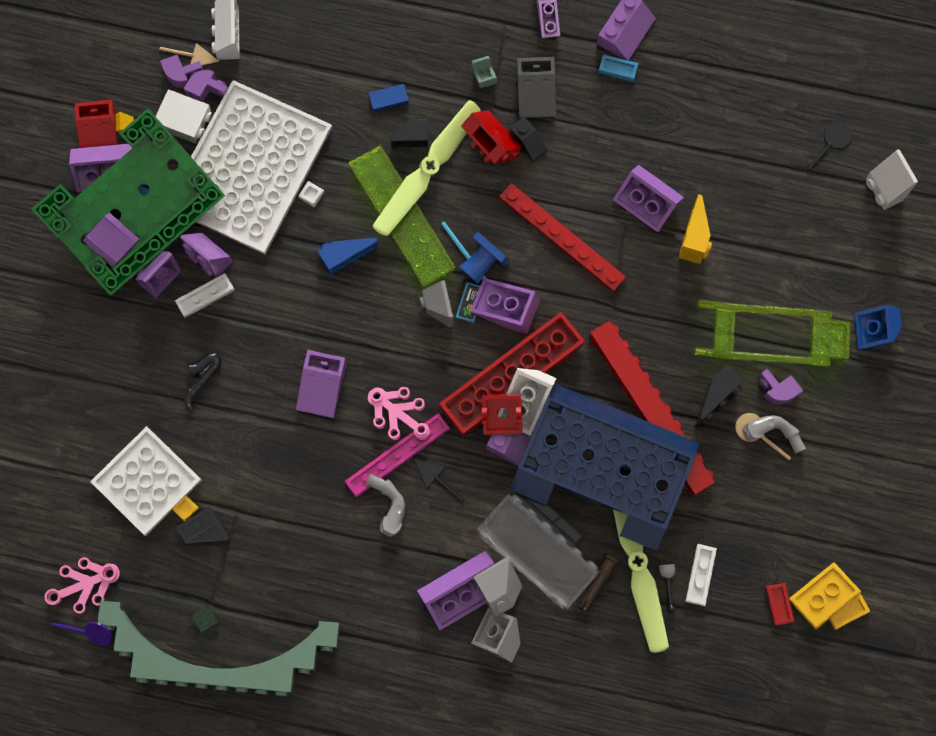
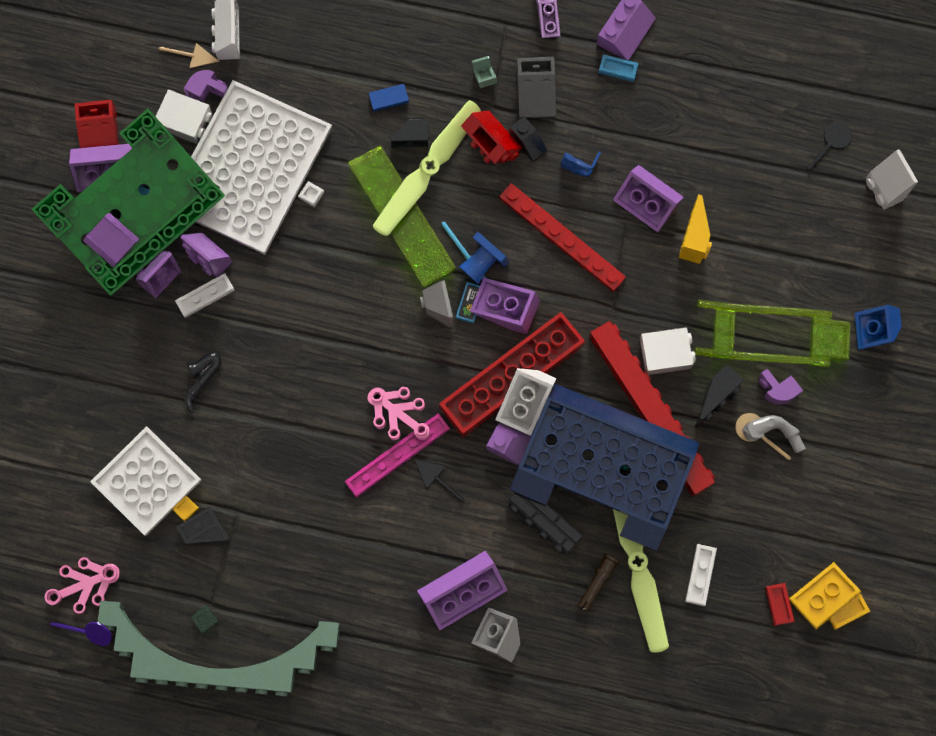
(122, 121): yellow tile -> none
(179, 75): medium lavender brick -> none
(321, 383): medium lavender slope -> none
(341, 253): blue slope -> none
(392, 522): light grey piece -> none
(492, 423): red piece -> none
(499, 586): light grey slope -> none
(537, 551): clear windscreen -> none
(577, 166): none -> blue piece
(667, 351): none -> white brick
(667, 572): hinge -> none

